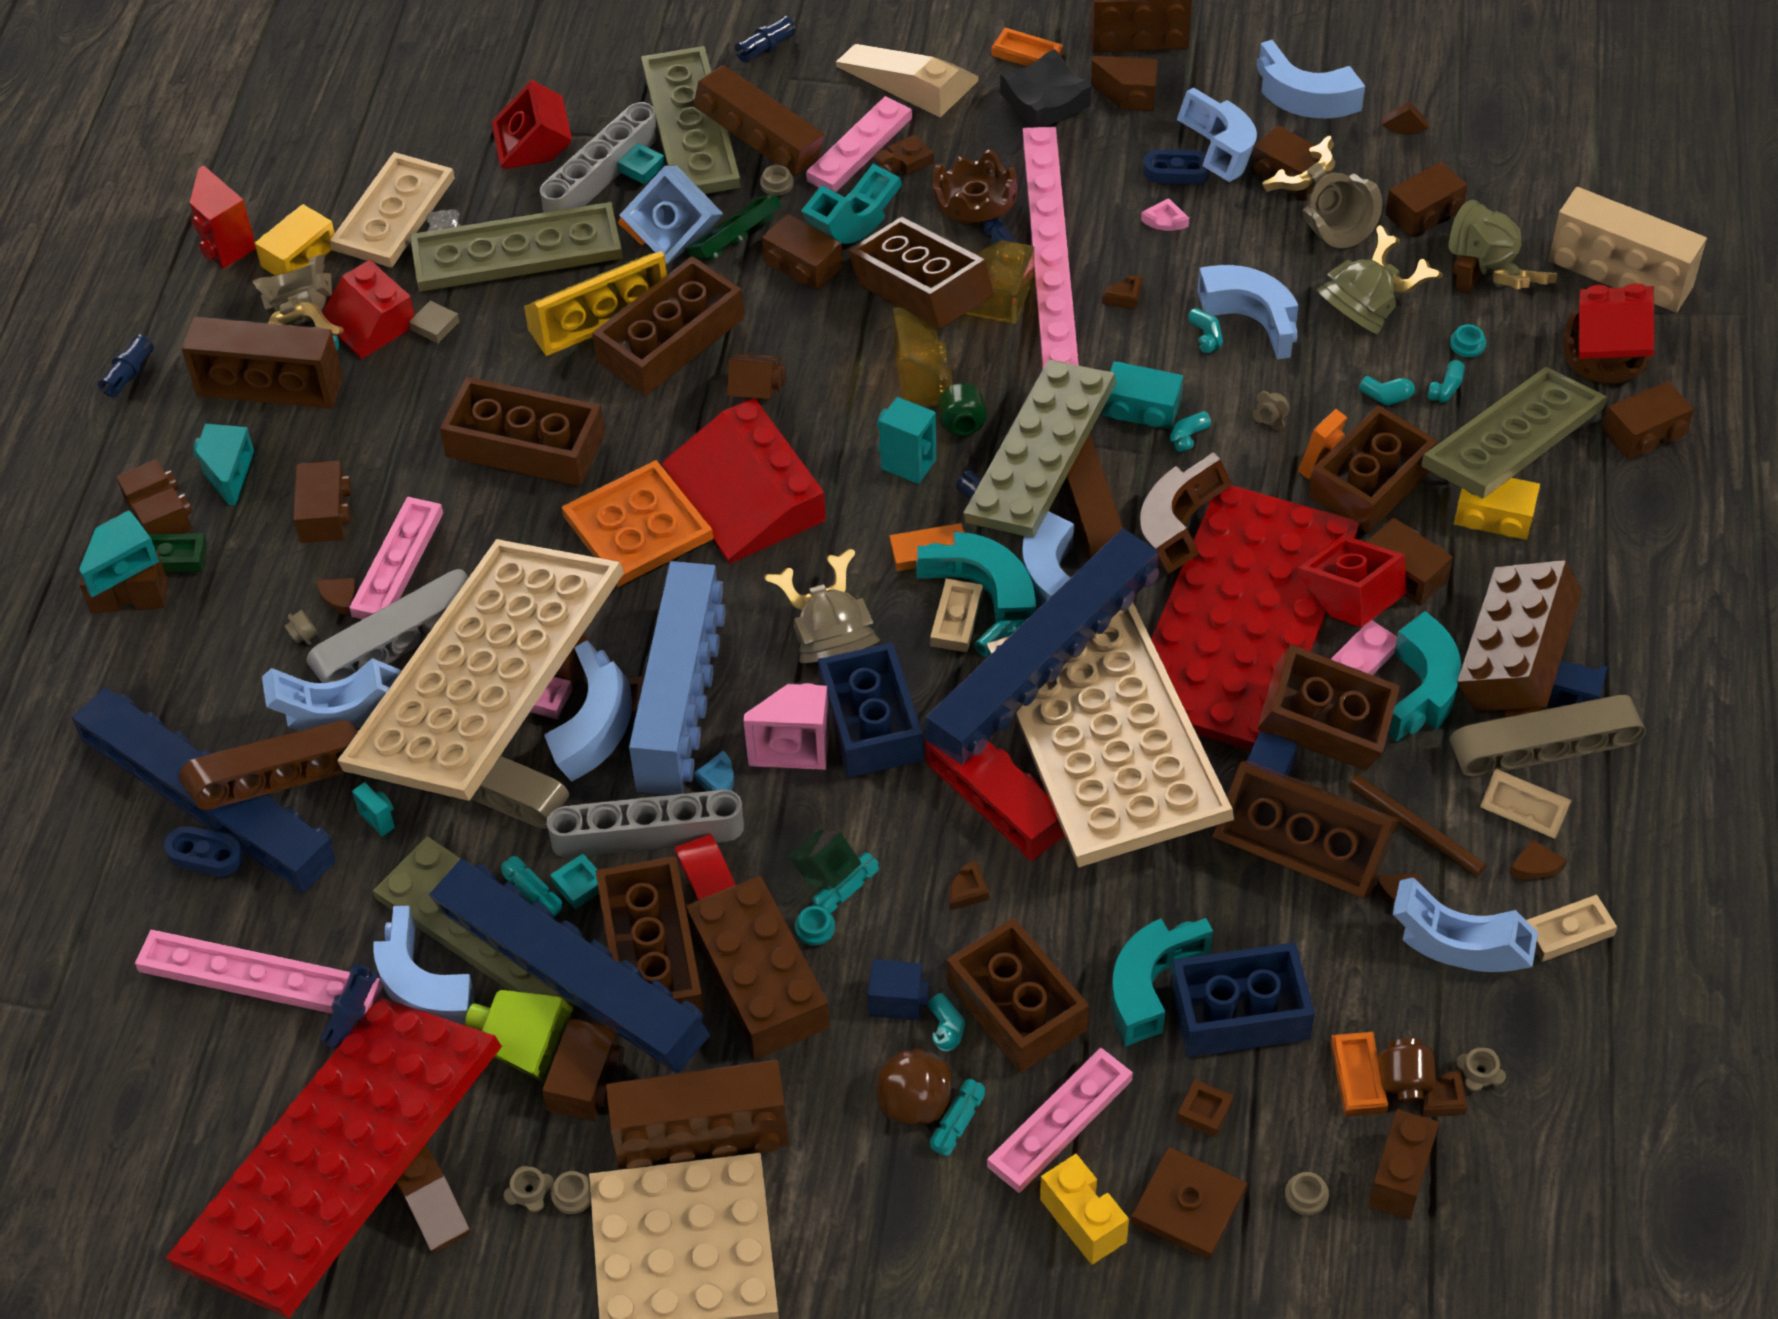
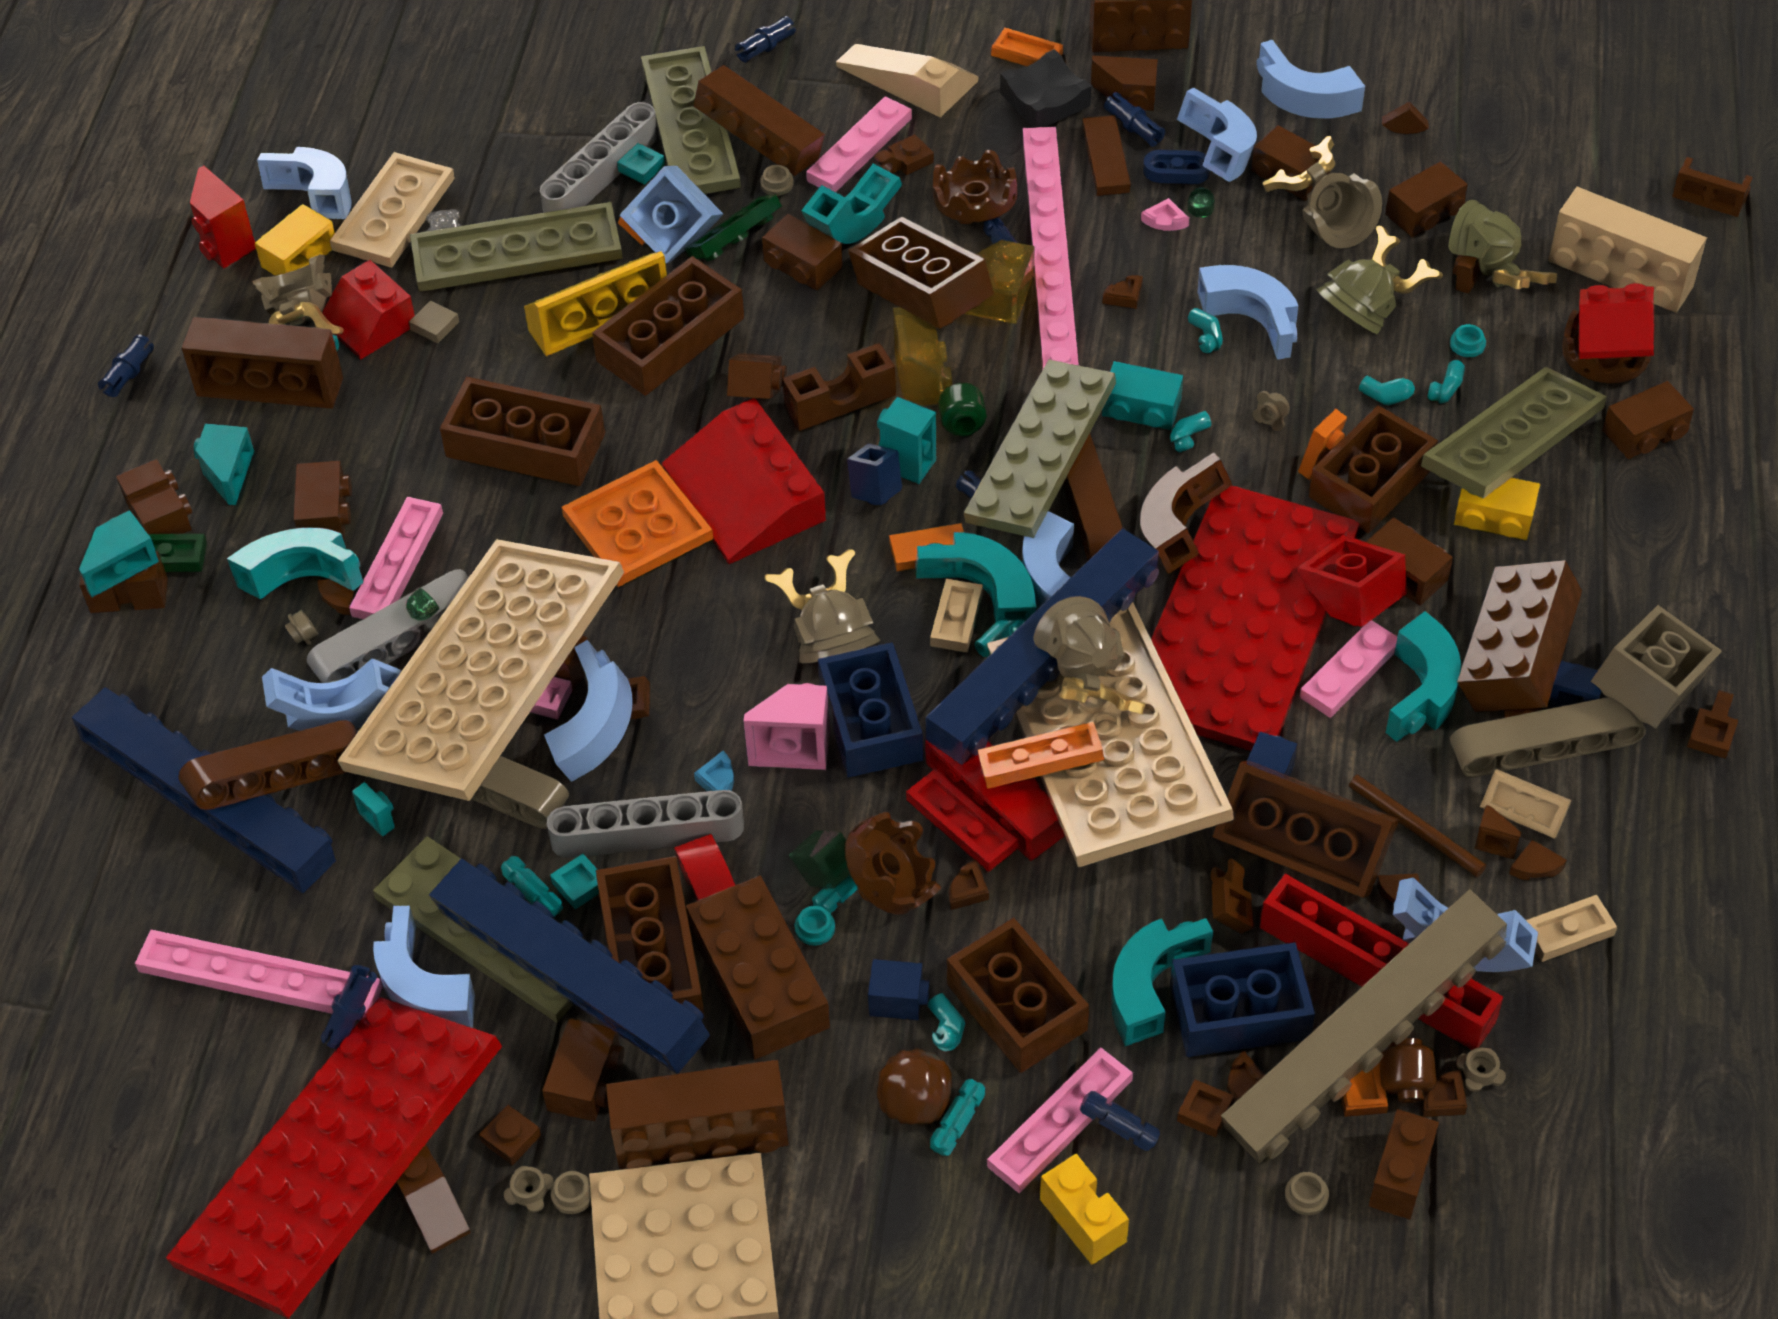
(207, 851): dark blue plate -> none
(291, 555): none -> teal arch
(313, 172): none -> light blue arch
(421, 605): none -> clear green hinge
(510, 1134): none -> reddish brown plate
(526, 1027): lime torso -> none
(531, 127): red slope -> none
(676, 679): medium blue brick -> none
(864, 382): none -> reddish brown arch
(874, 474): none -> dark blue brick
(891, 845): none -> reddish brown plate
(961, 820): none -> red plate
(1040, 755): none -> orange plate
(1085, 648): none -> dark tan helmet
(1106, 155): none -> reddish brown tile
(1119, 1120): none -> dark blue axle
(1134, 119): none -> dark blue pin
(1189, 1203): reddish brown plate -> none
(1201, 202): none -> clear green hinge
(1230, 901): none -> reddish brown plate
(1243, 1076): none -> reddish brown tile
(1329, 707): reddish brown brick -> none
(1362, 949): none -> red brick
(1365, 1026): none -> dark tan brick
(1497, 834): none -> reddish brown slope
(1655, 666): none -> dark tan brick
(1711, 190): none -> reddish brown hinge
(1714, 729): none -> reddish brown plate

